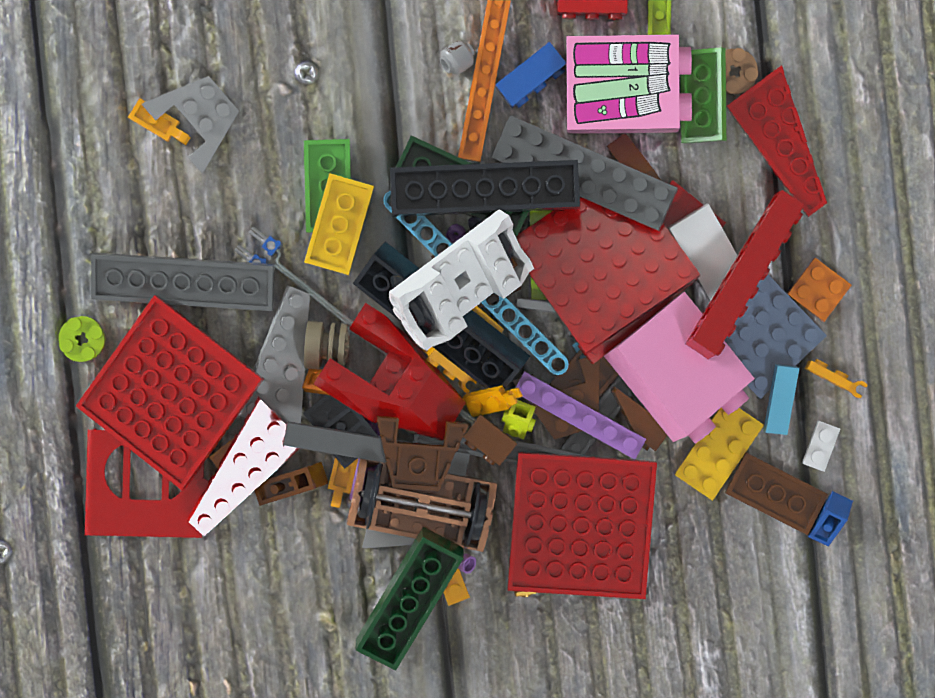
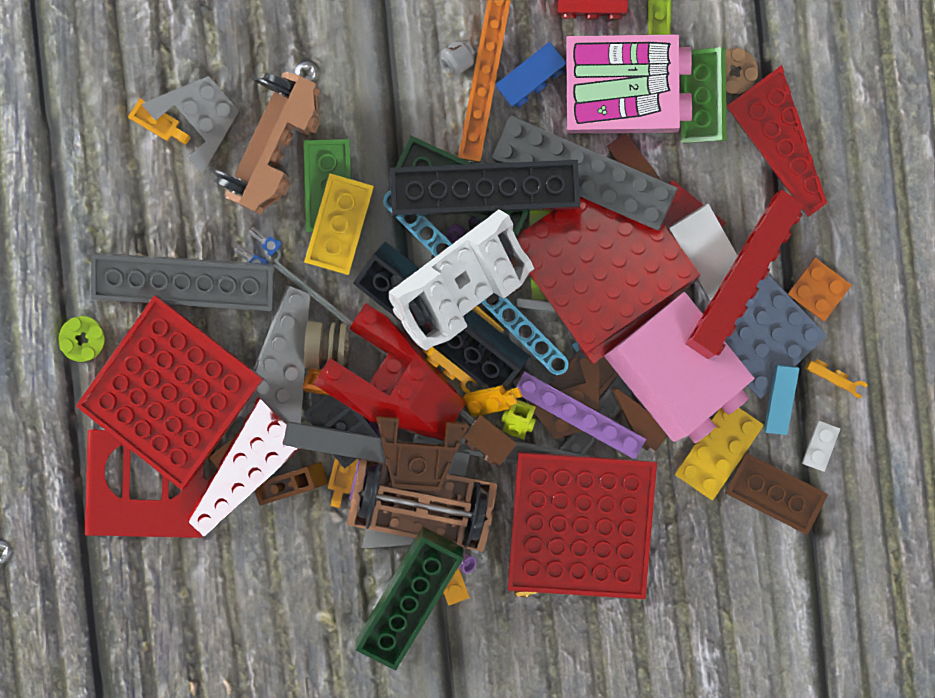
(290, 107): none -> nougat piece
(831, 518): blue slope -> none

